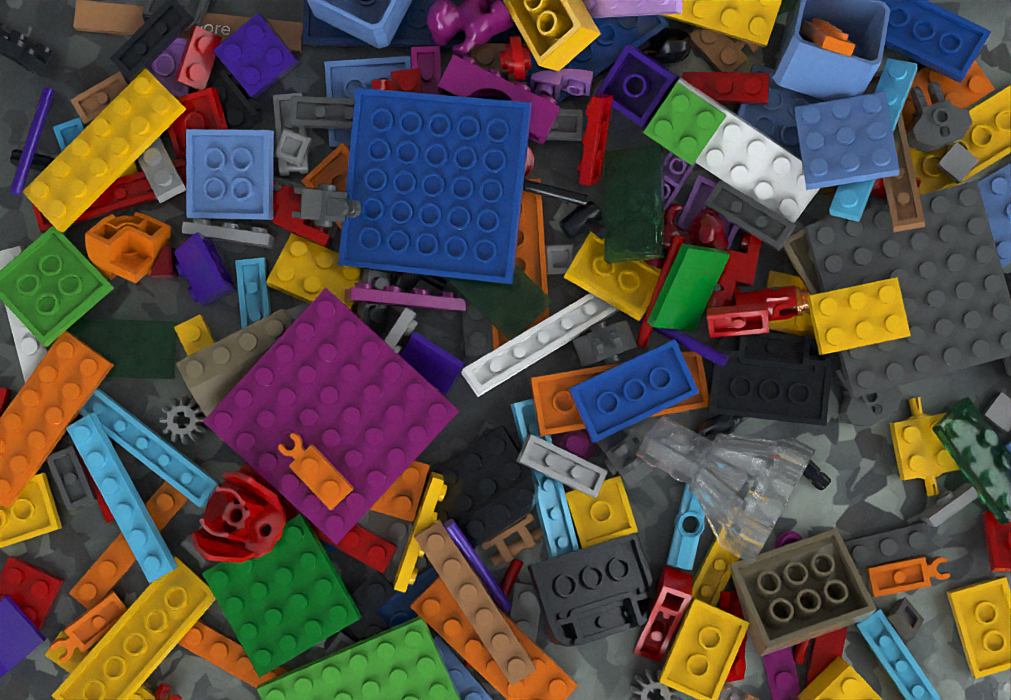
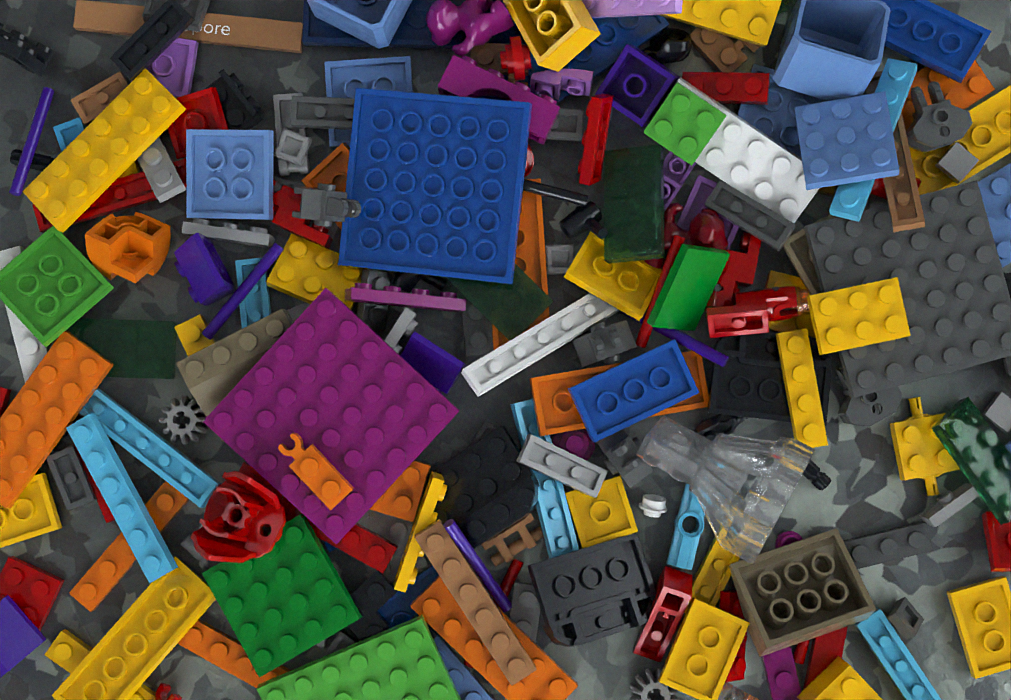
(91, 625): orange plate -> none
(164, 266): dark red slope -> none
(197, 58): red plate -> none
(242, 291): none -> dark purple bar
(257, 56): dark purple brick -> none
(401, 80): red plate -> none
(429, 63): dark pink plate -> none
(653, 505): none -> white plate
(801, 387): none -> yellow plate
(827, 36): orange plate -> none
(903, 575): orange plate -> none

